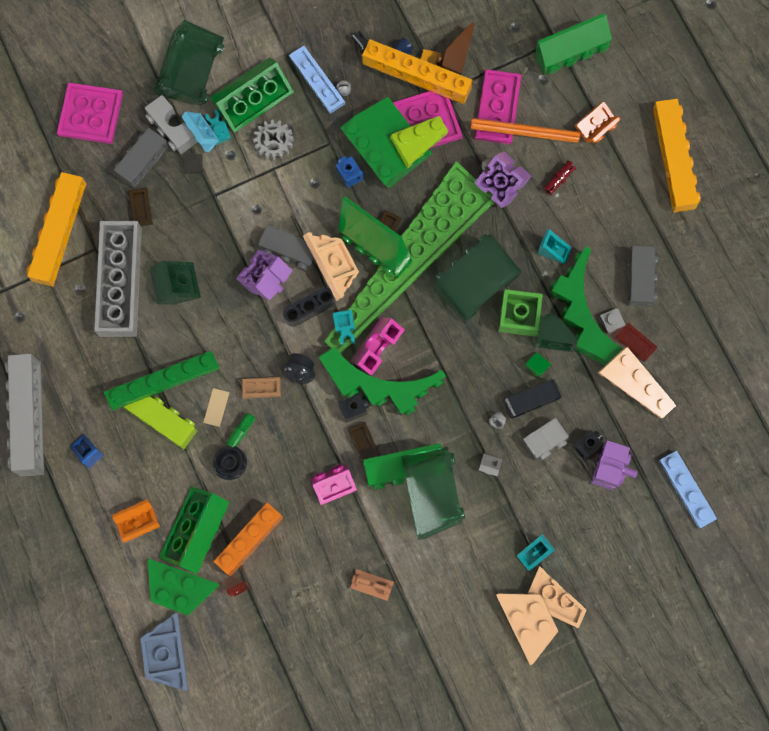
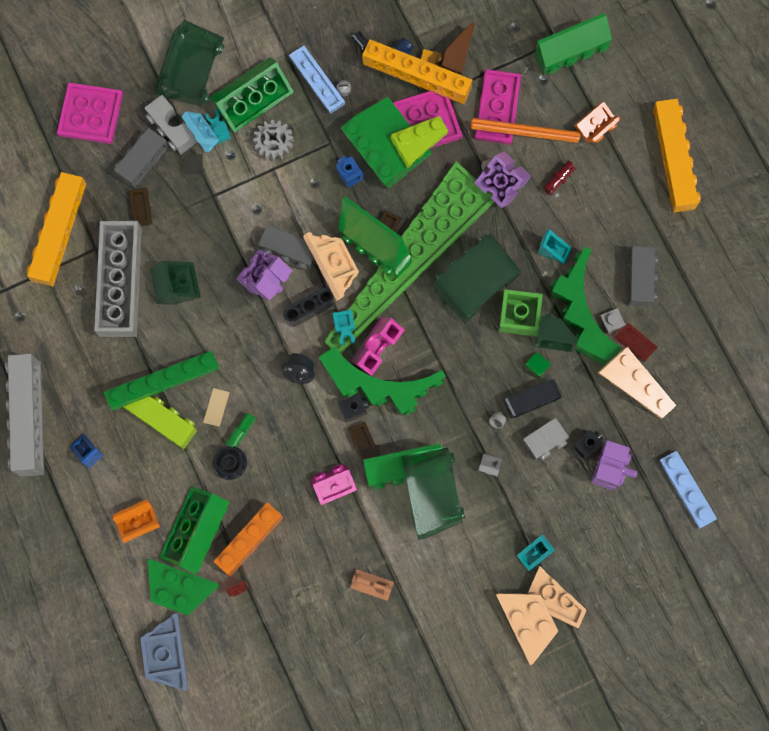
(261, 388): medium nougat plate -> none

